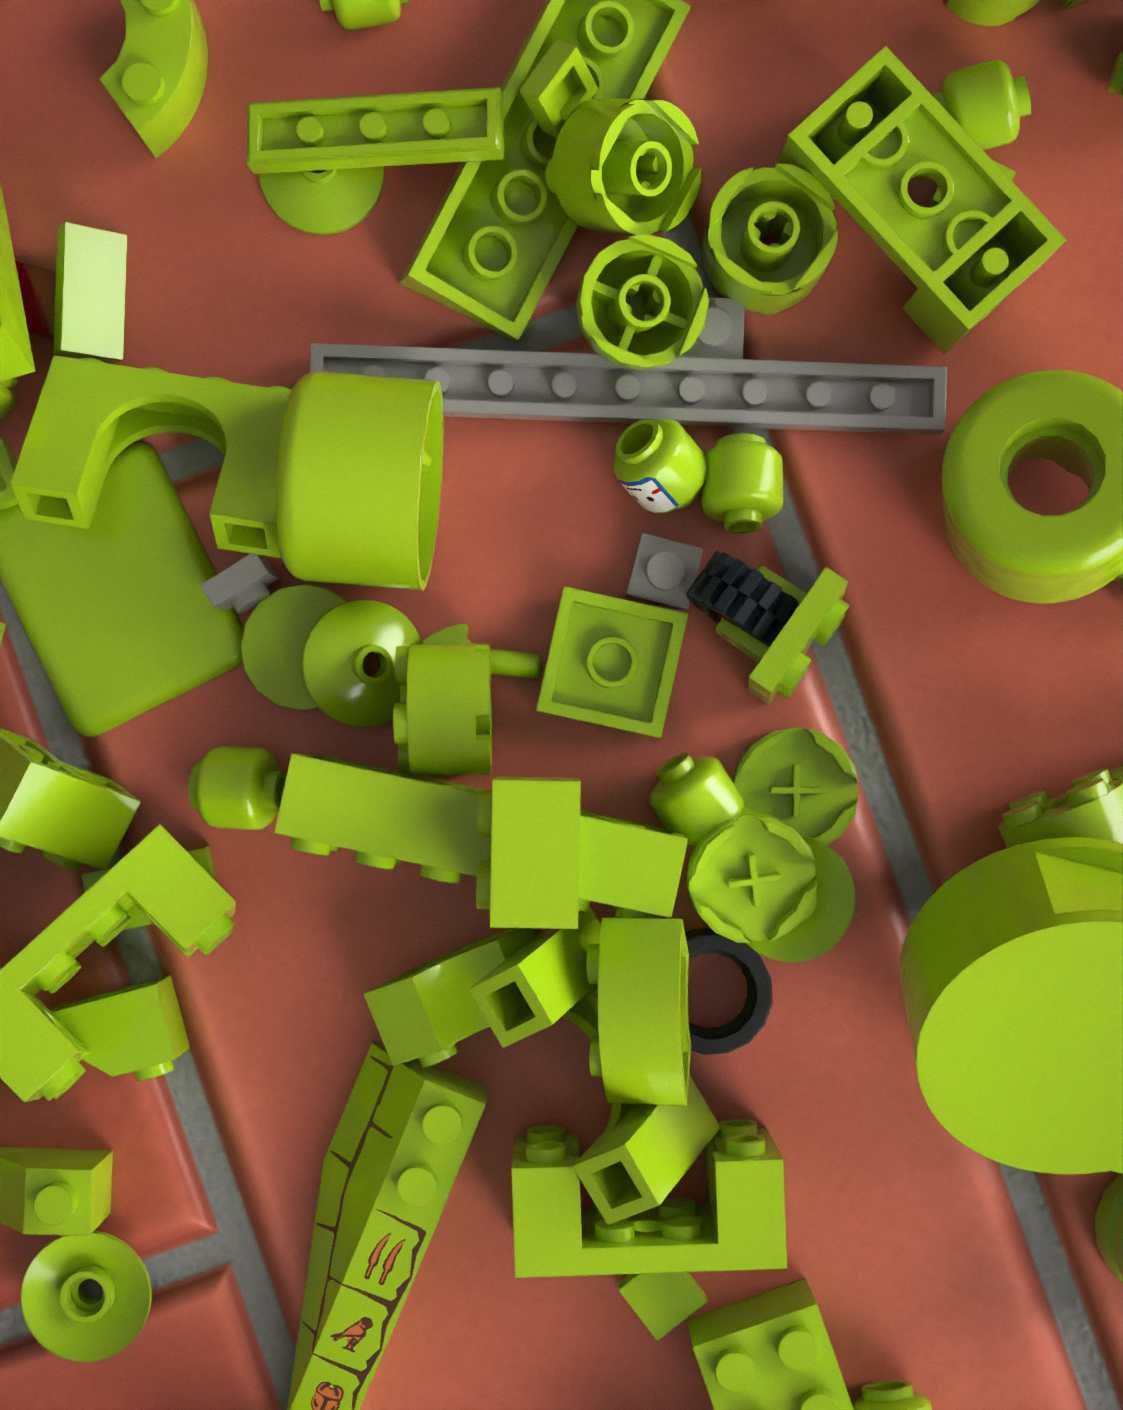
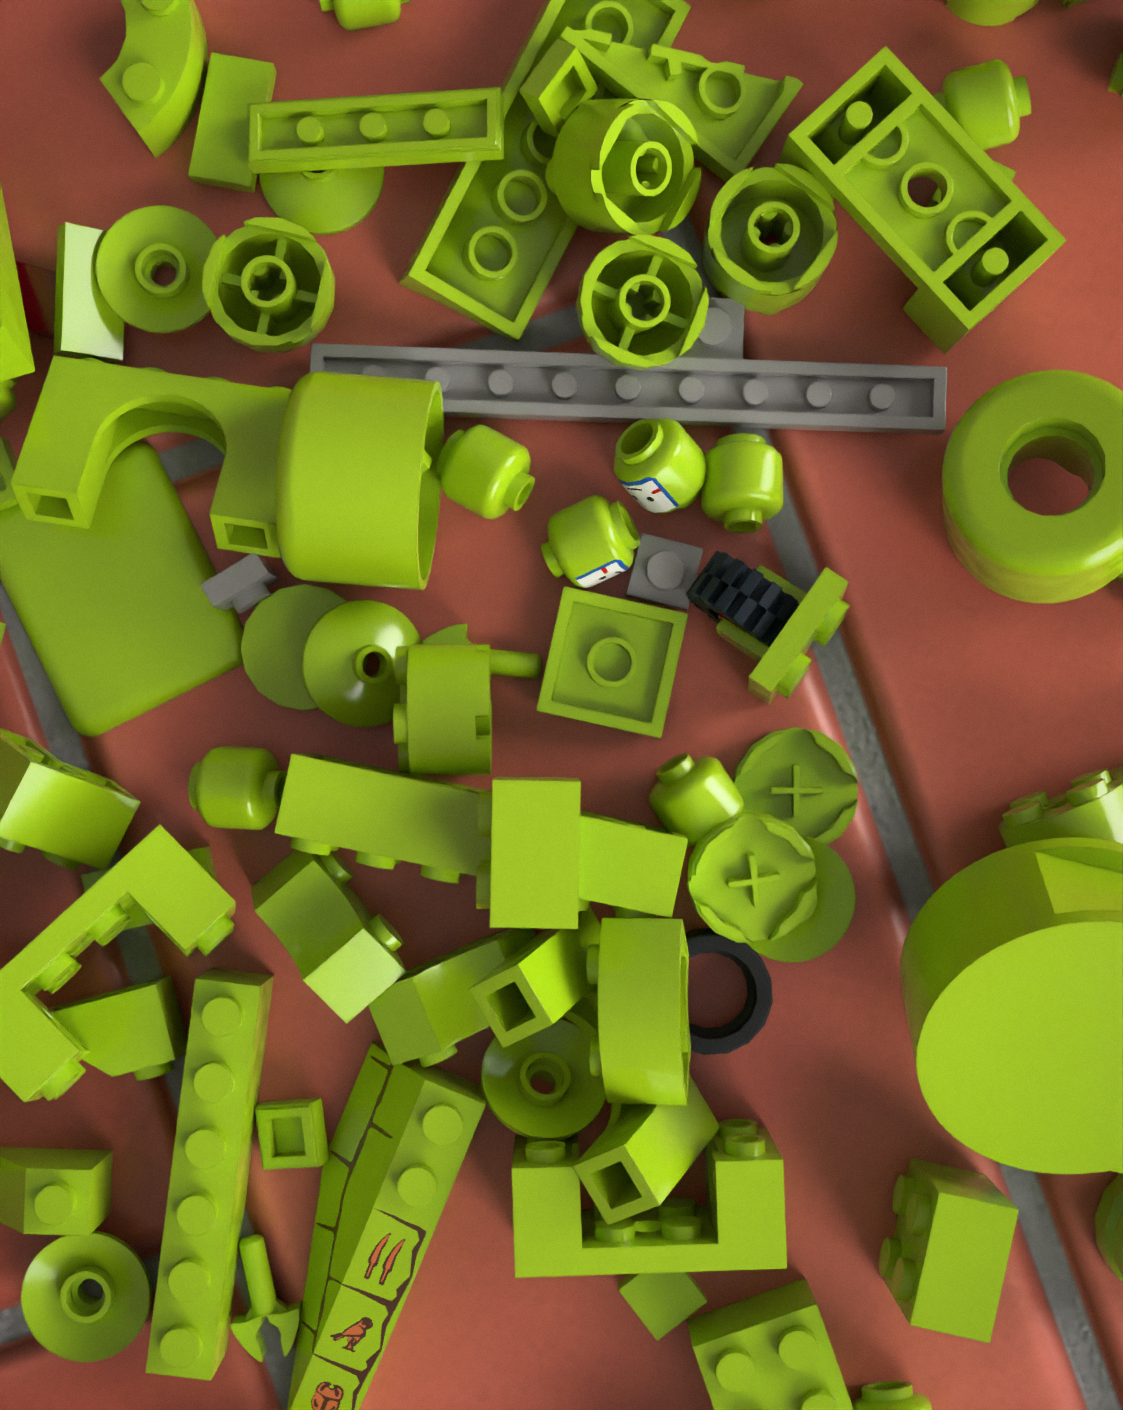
(141, 246): none -> lime dish
(209, 1173): none -> lime brick
(221, 132): none -> lime tile
(264, 1302): none -> lime bar
(269, 285): none -> lime cylinder
(292, 1133): none -> lime tile
(329, 931): none -> lime brick
(485, 471): none -> lime head
(562, 1059): none -> lime dish
(590, 541): none -> lime head
(724, 104): none -> lime wing
(948, 1249): none -> lime brick

